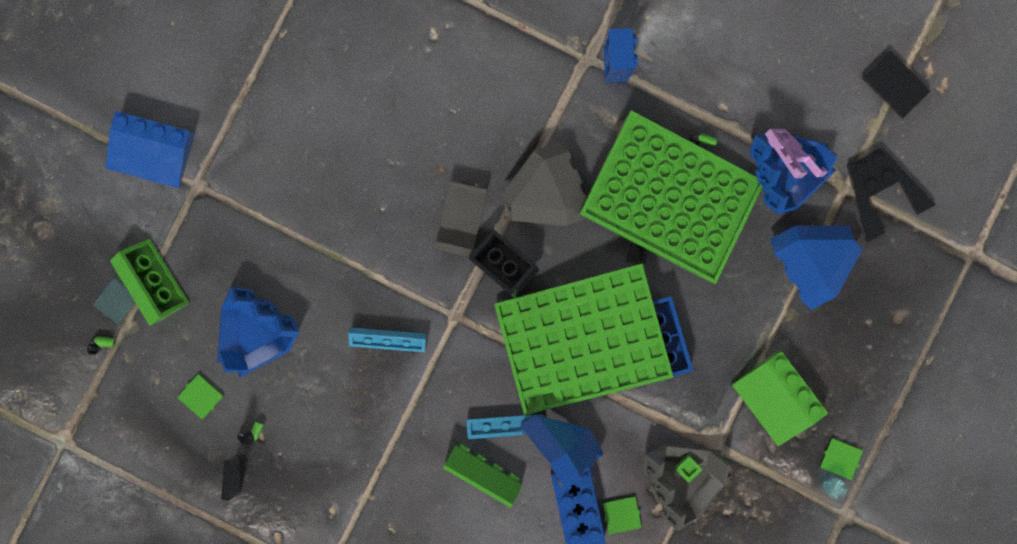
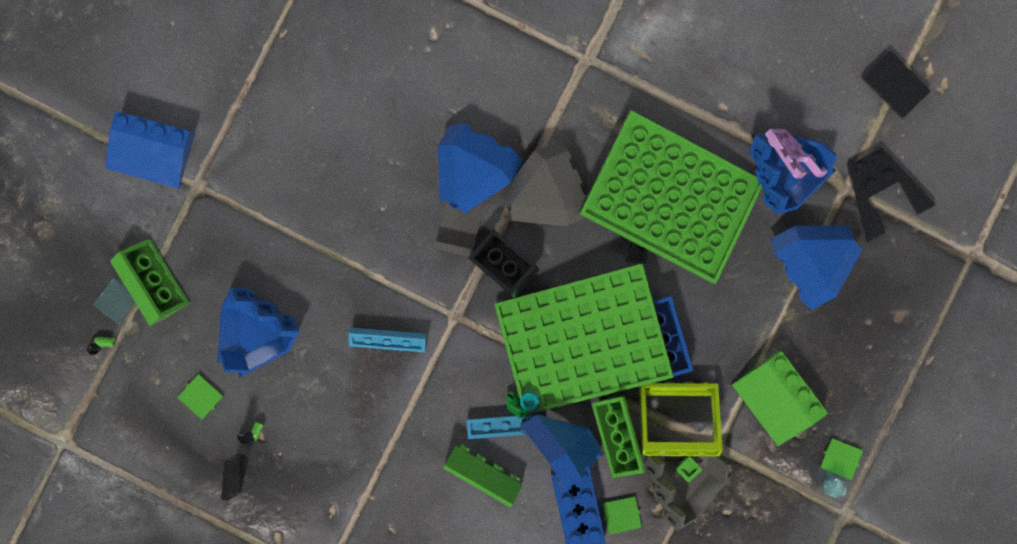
(473, 167): none -> blue panel
(513, 406): none -> green arm
(529, 401): none -> teal tile
(618, 436): none -> bright green slope
(619, 55): blue brick -> none
(681, 448): none -> lime window
(703, 138): bright green arm -> none

